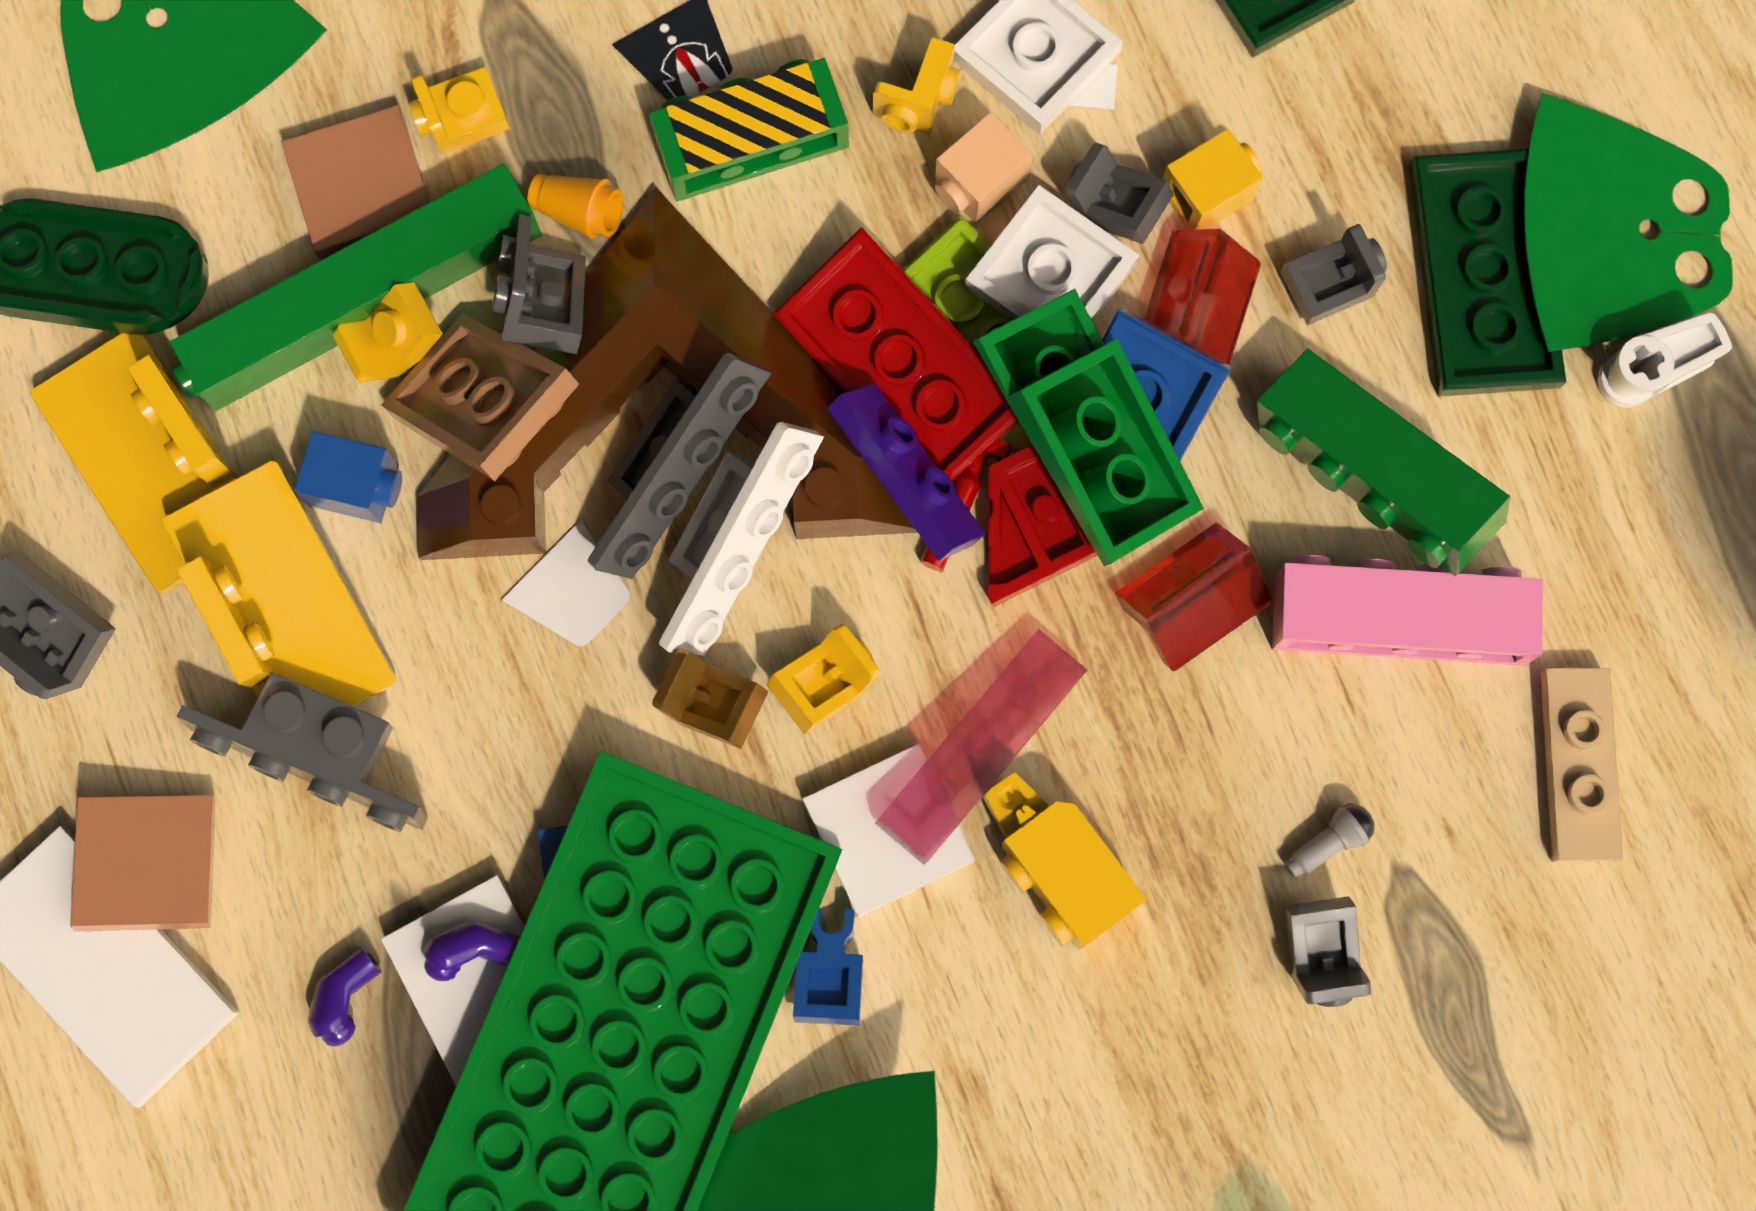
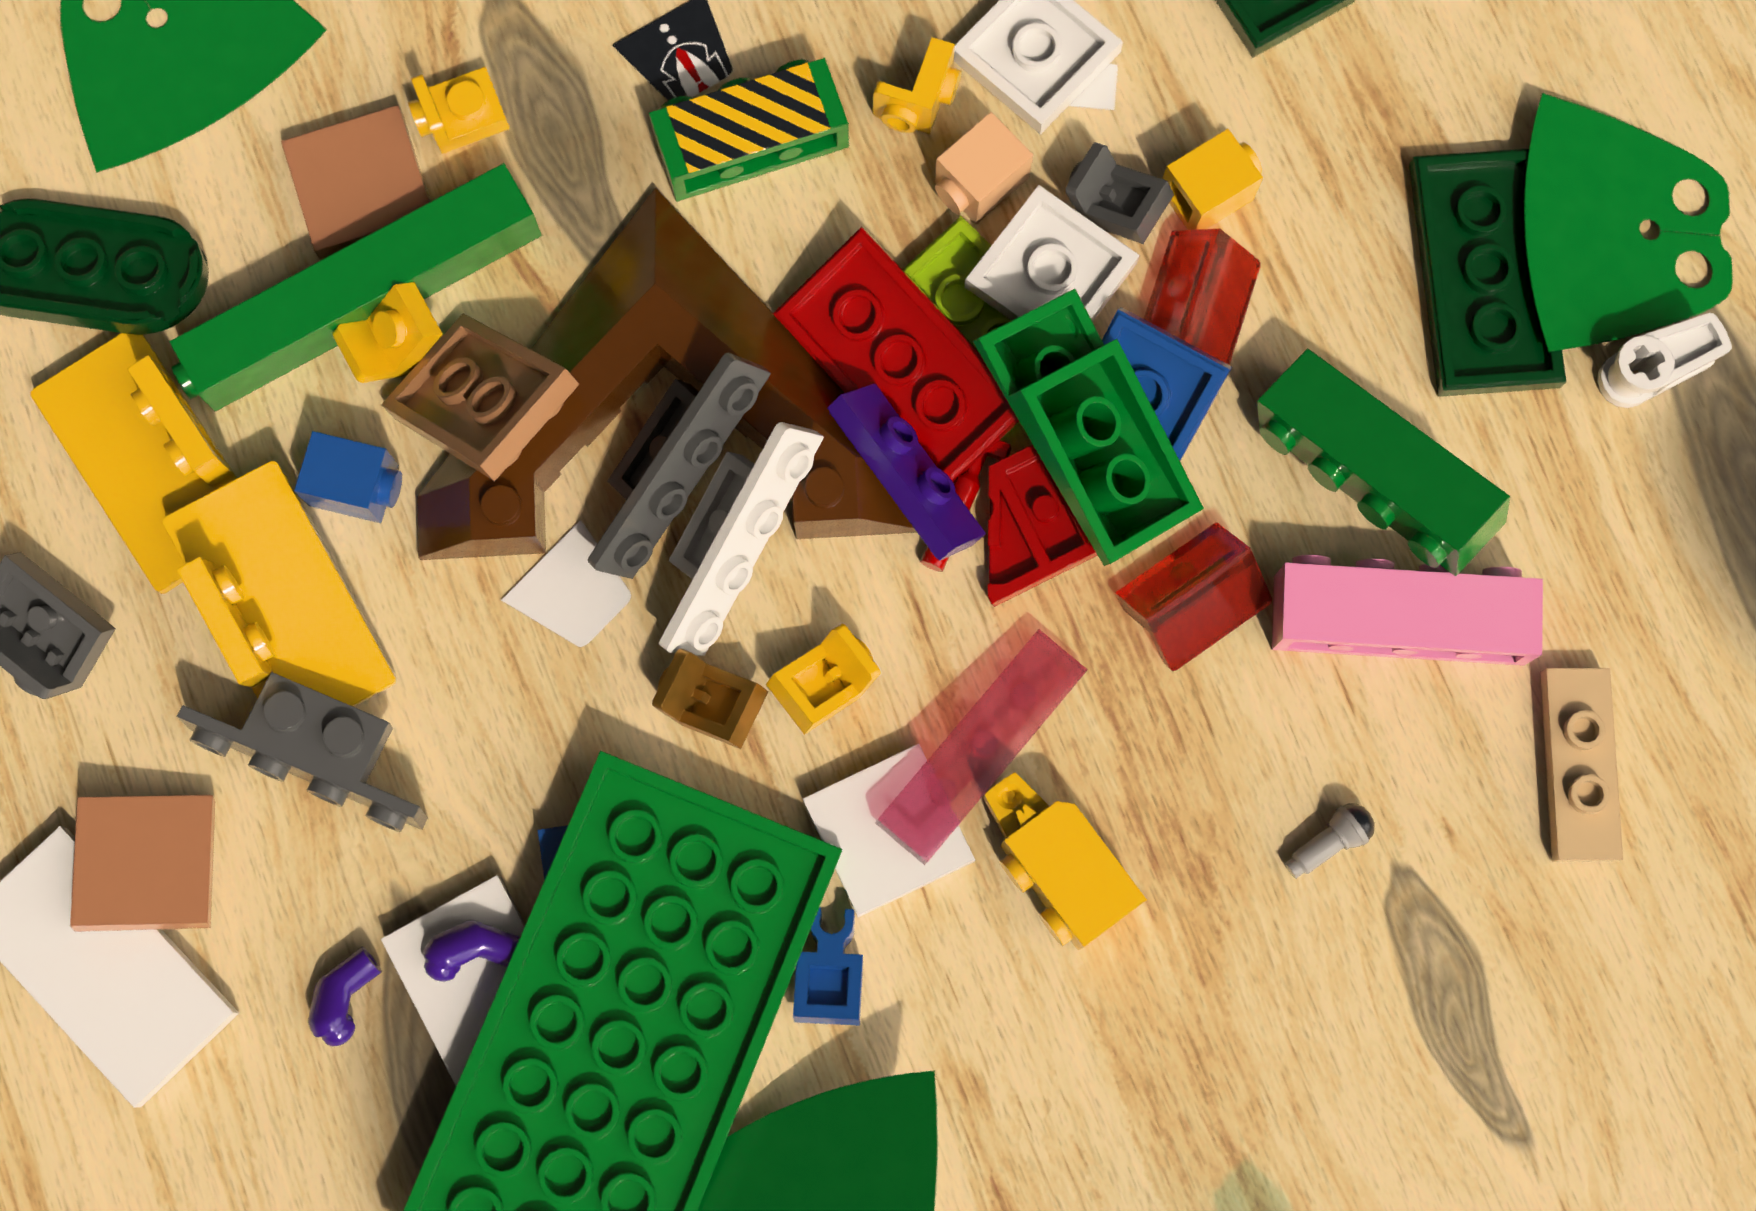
(540, 292): dark grey bracket -> none
(578, 202): light orange cone -> none
(1326, 951): dark grey bracket -> none
(1336, 275): dark grey bracket -> none

